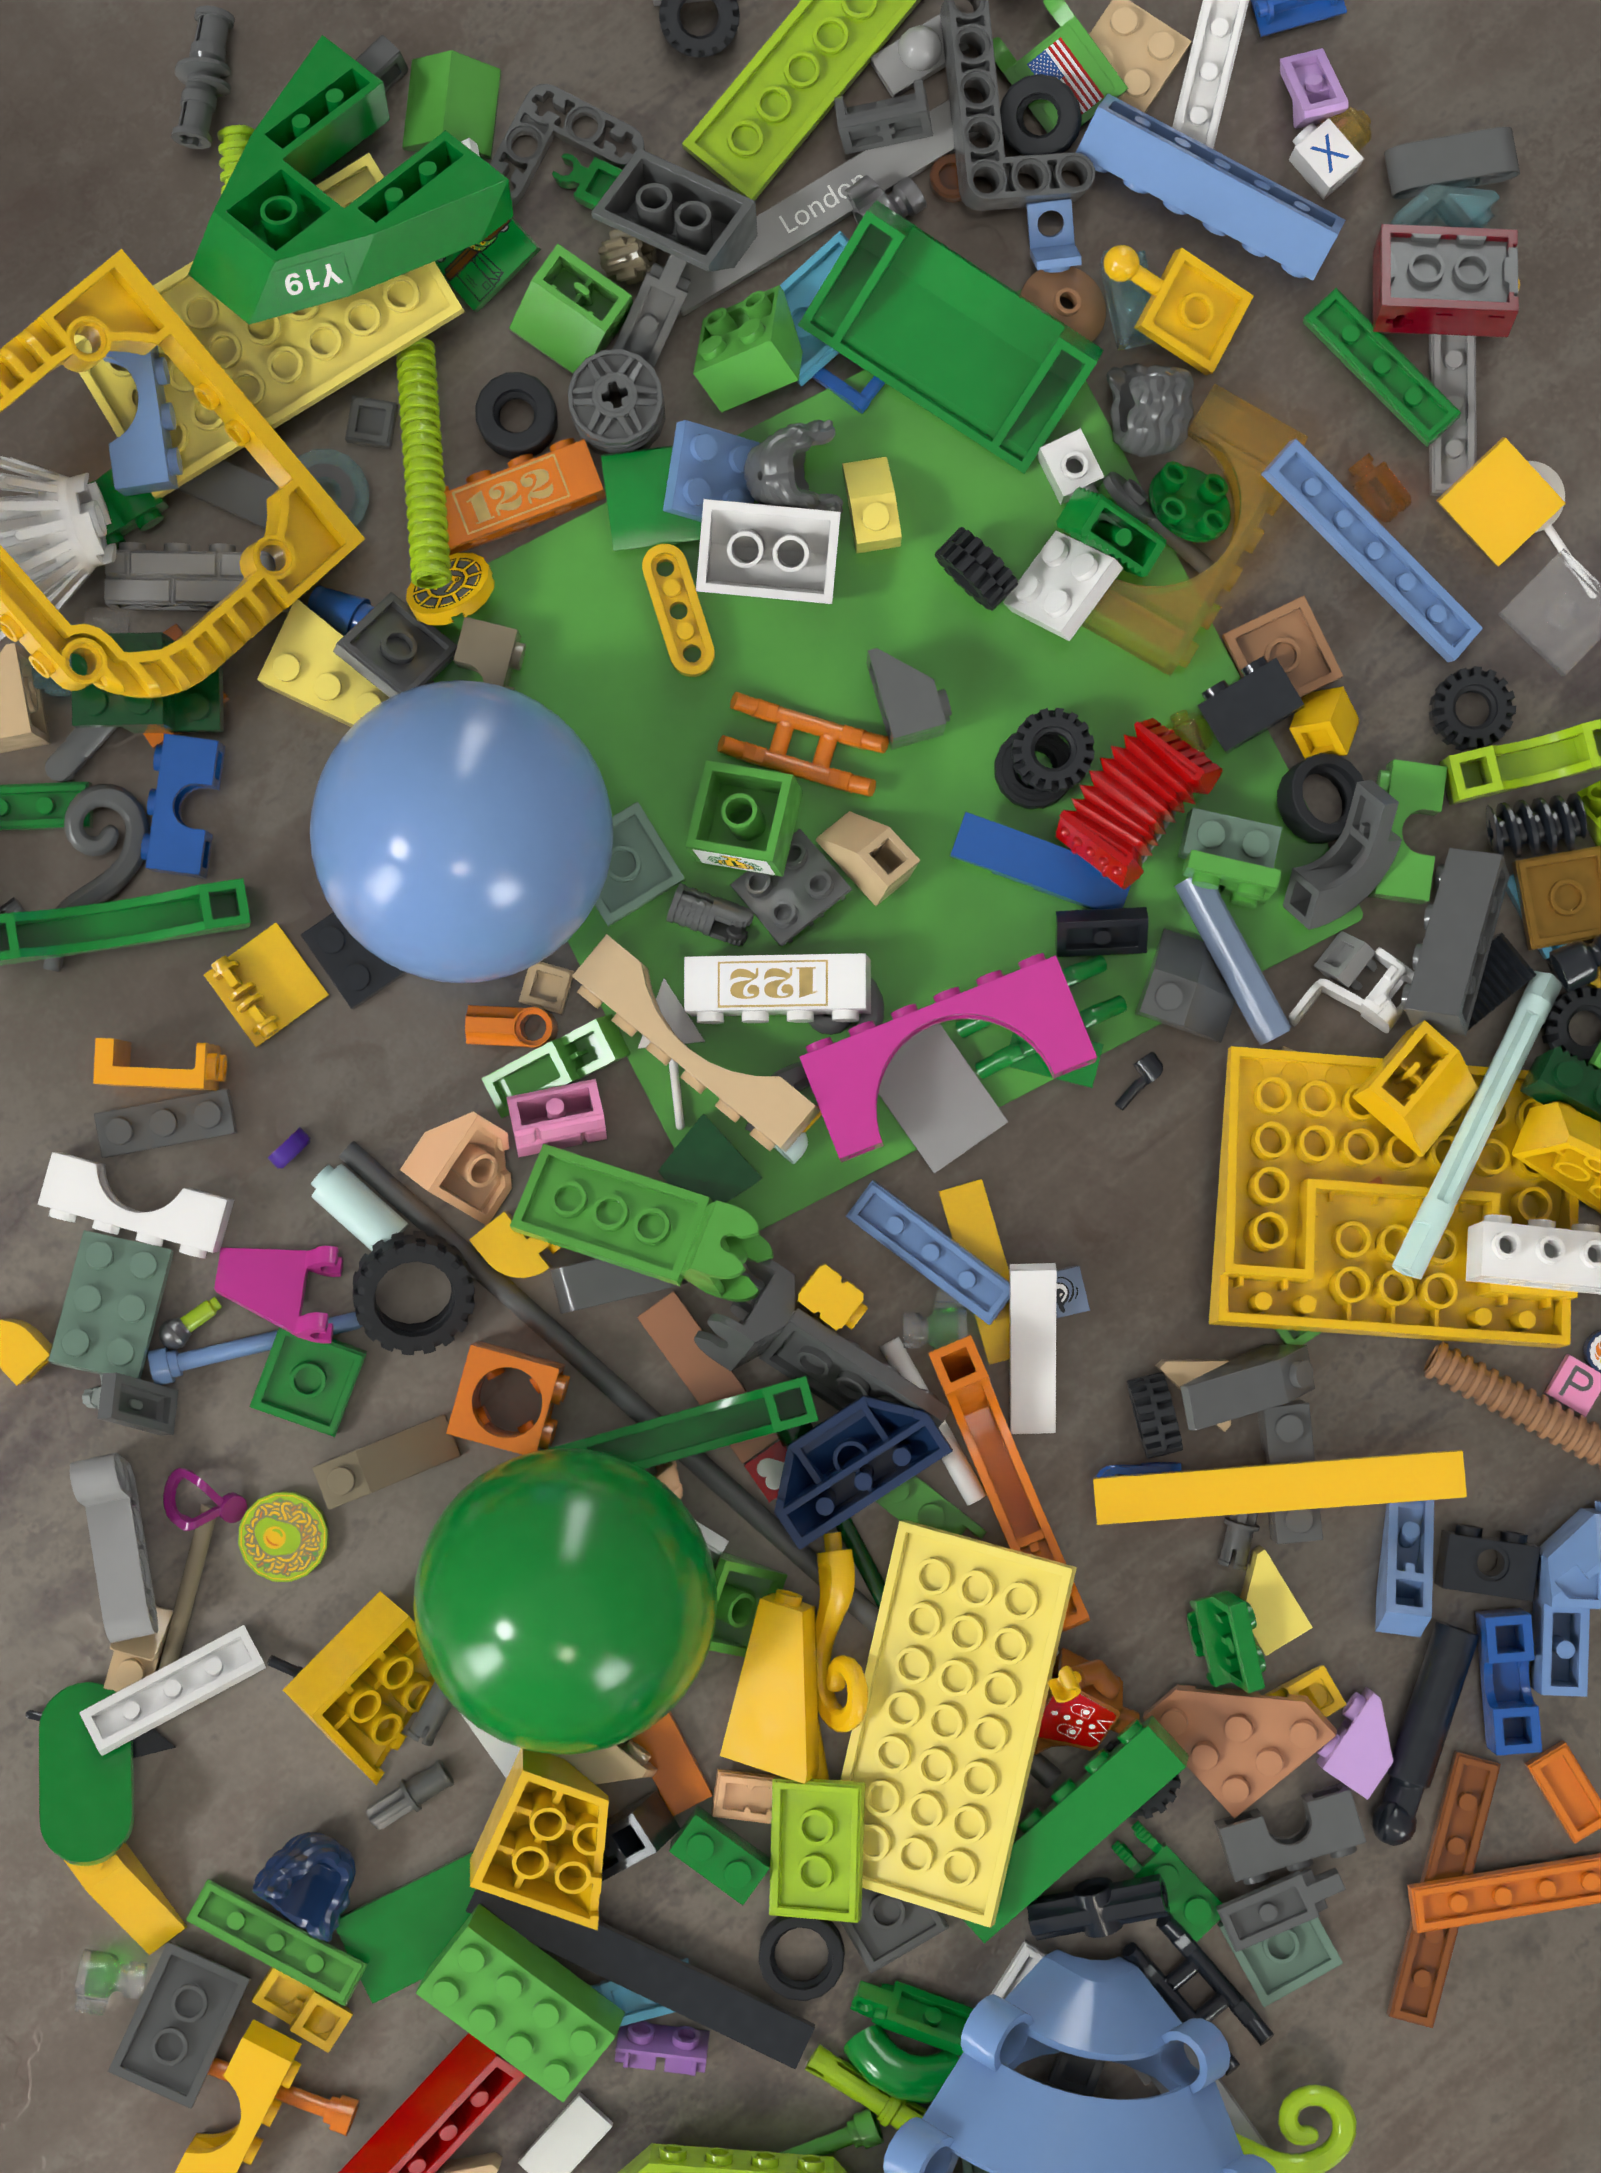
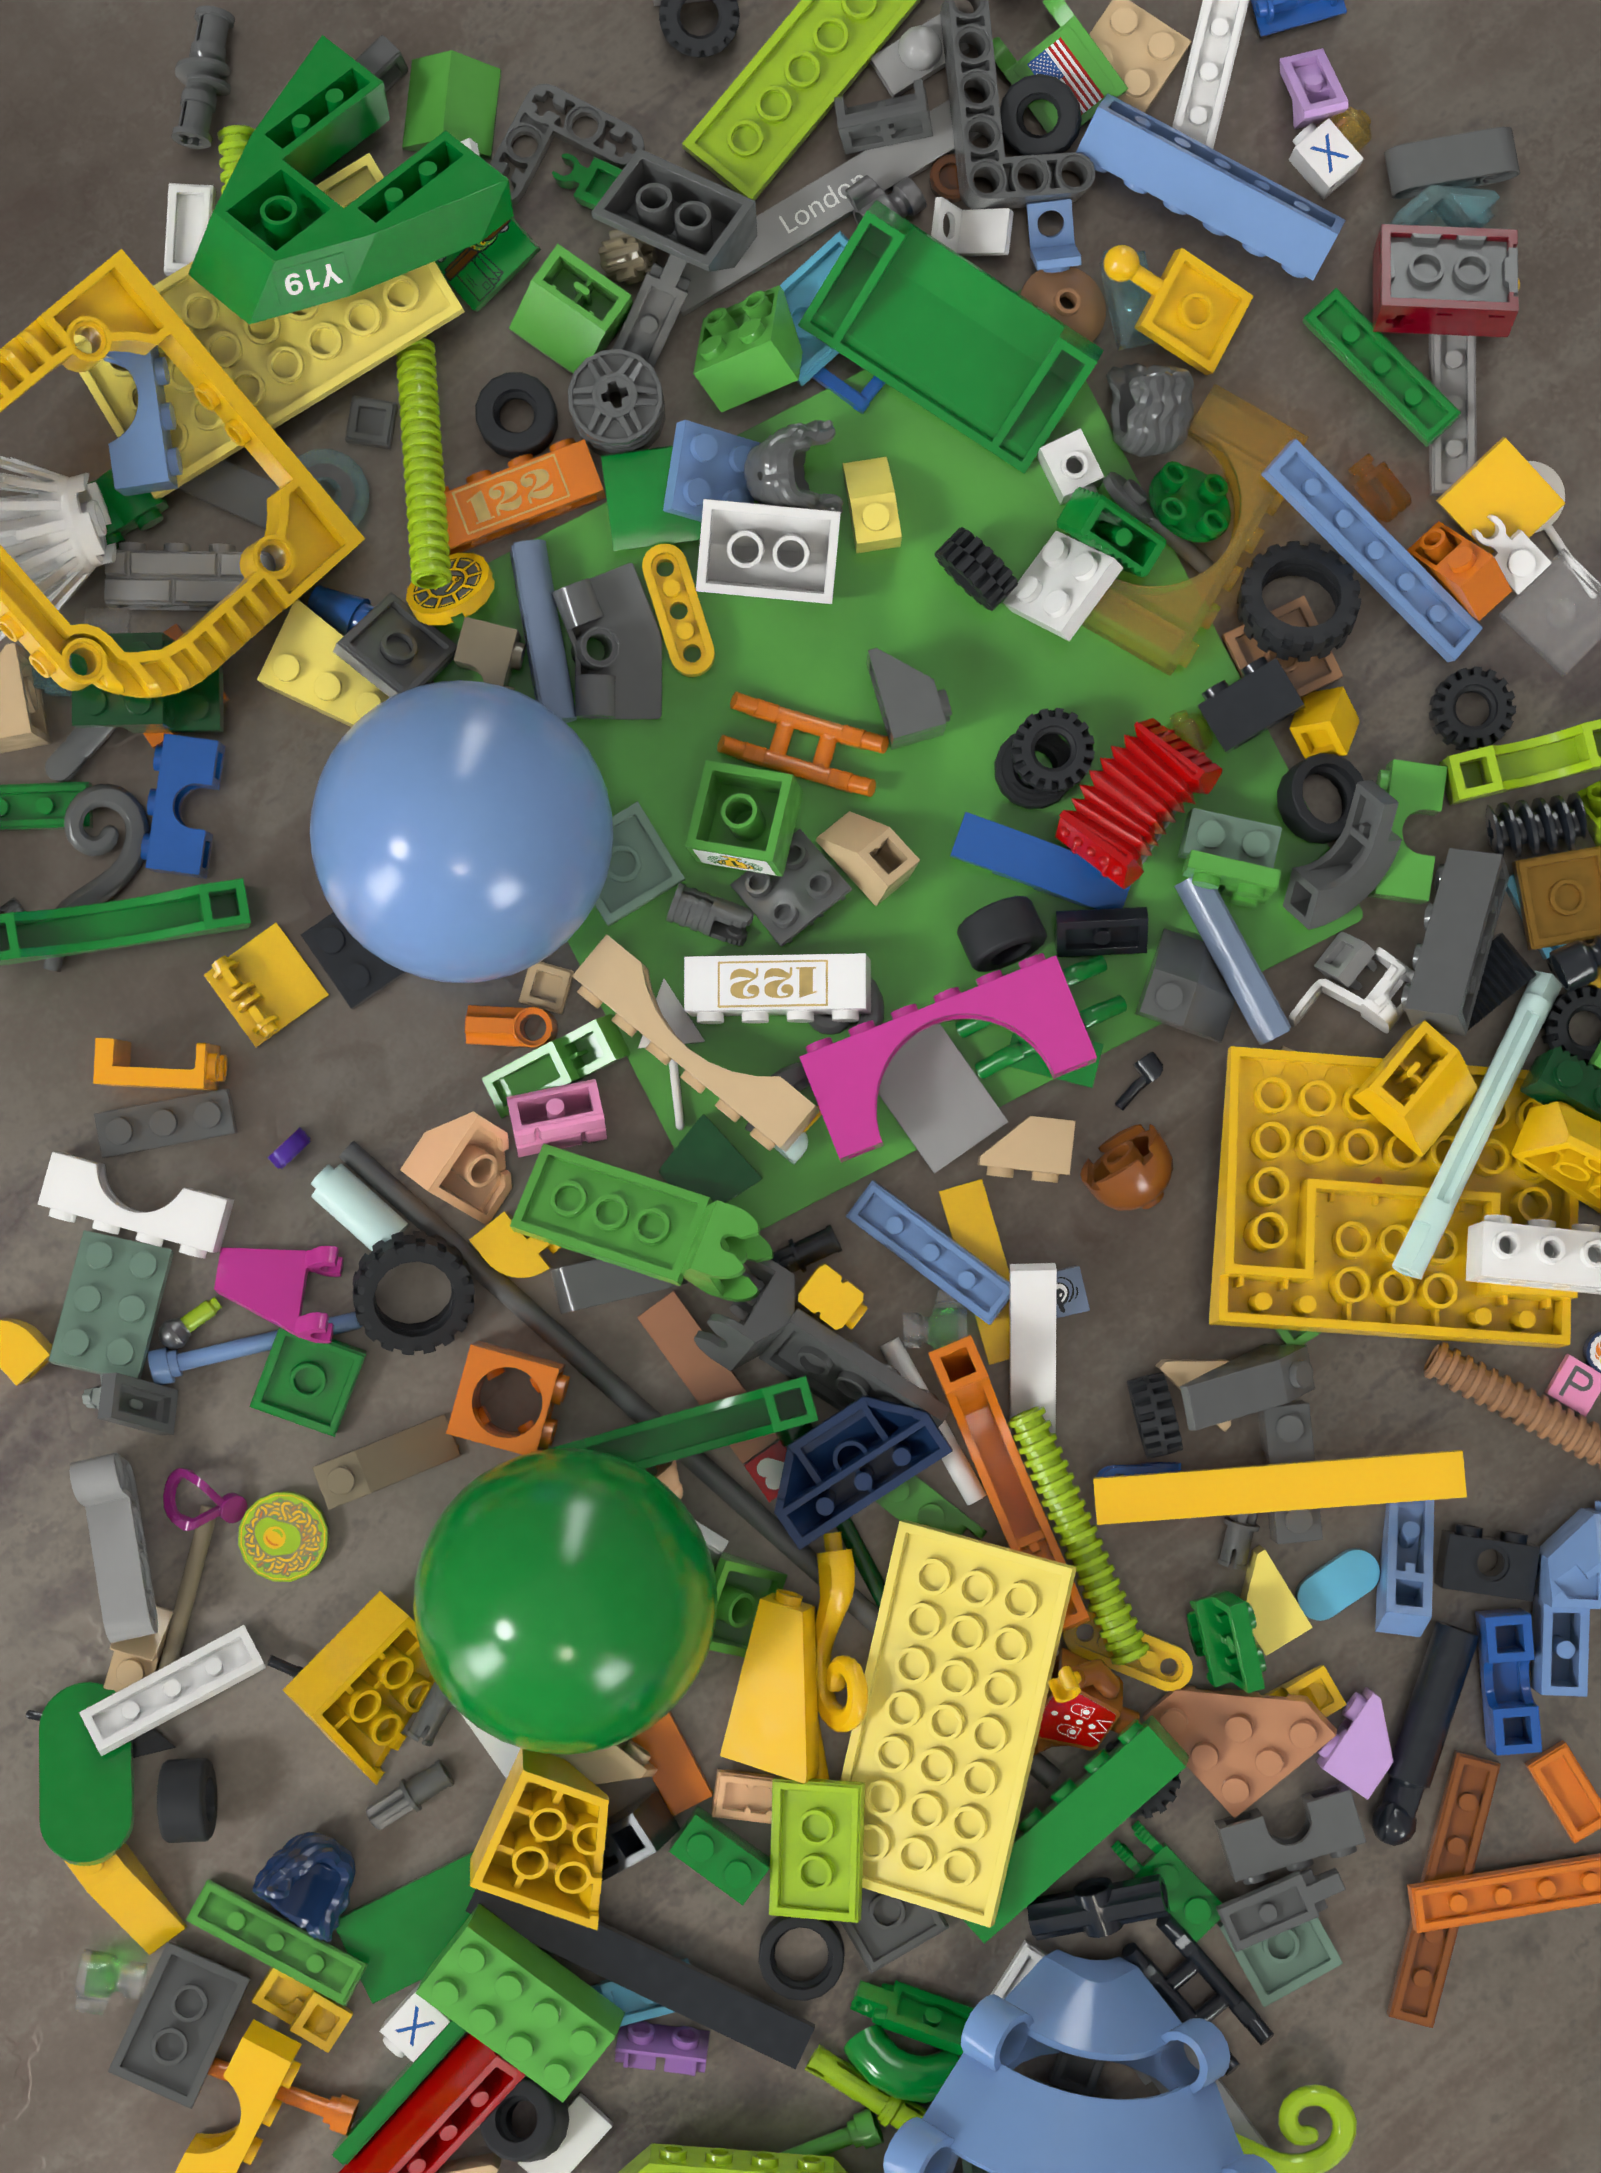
(187, 220): none -> white tile
(187, 1800): none -> black tyre
(396, 2094): none -> green tile
(412, 2026): none -> white brick
(542, 627): none -> sand blue brick
(549, 2130): none -> black tyre
(619, 616): none -> dark grey panel
(807, 1250): none -> black axle
(973, 231): none -> white bracket
(1001, 933): none -> black tyre
(1034, 1146): none -> tan slope
(1078, 1536): none -> lime piece
(1131, 1170): none -> dark orange cylinder
(1143, 1669): none -> yellow plate
(1302, 562): none -> black tyre
(1337, 1584): none -> medium azure tile
(1461, 569): none -> orange slope
(1516, 555): none -> white plate

